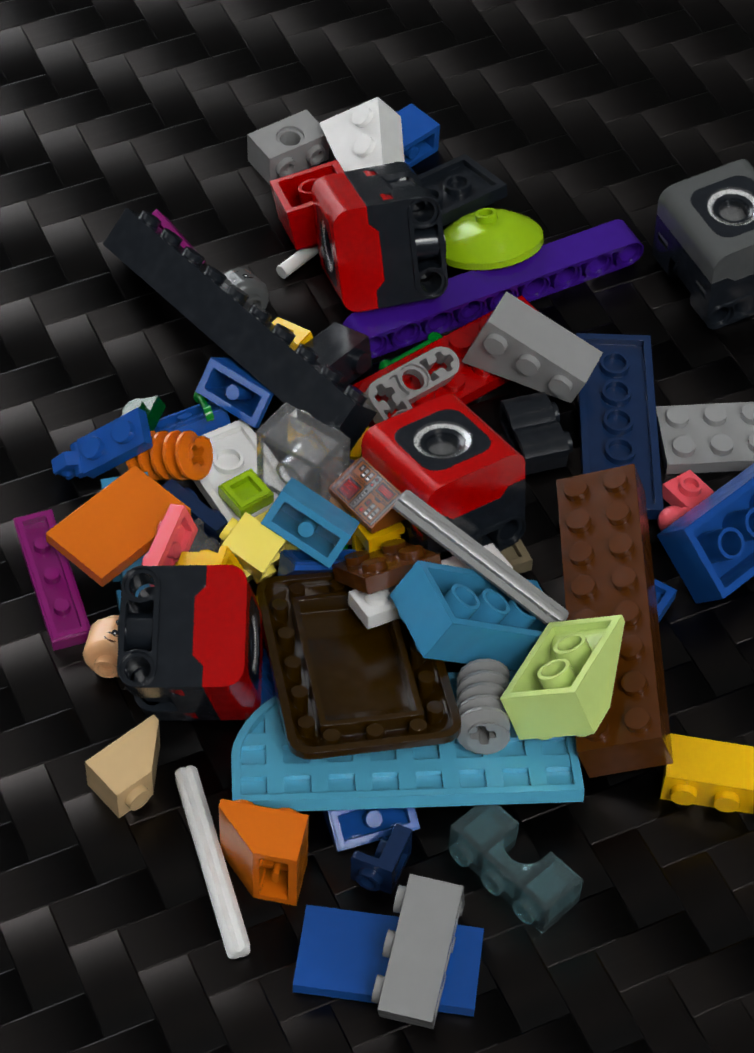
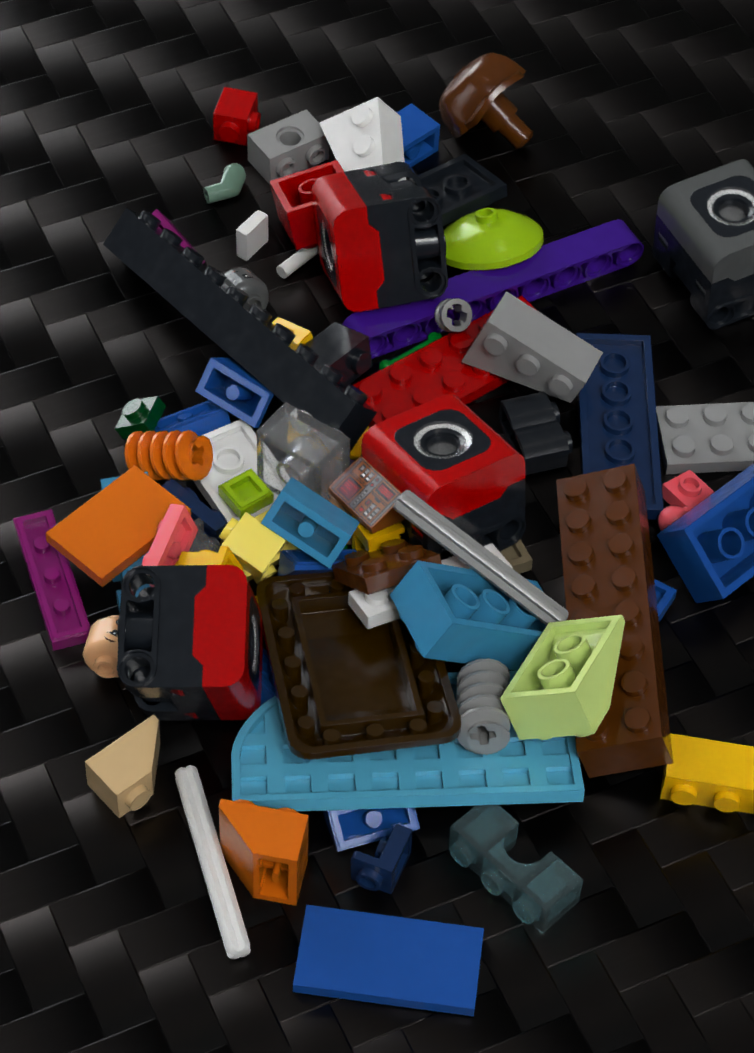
(105, 447): blue hinge -> none
(205, 406): green hinge -> none
(229, 186): none -> sand green arm
(236, 116): none -> red brick
(252, 235): none -> white tile
(399, 394): light grey beam -> none
(419, 950): light grey wedge -> none
(445, 322): none -> light grey bush
(478, 95): none -> reddish brown piece

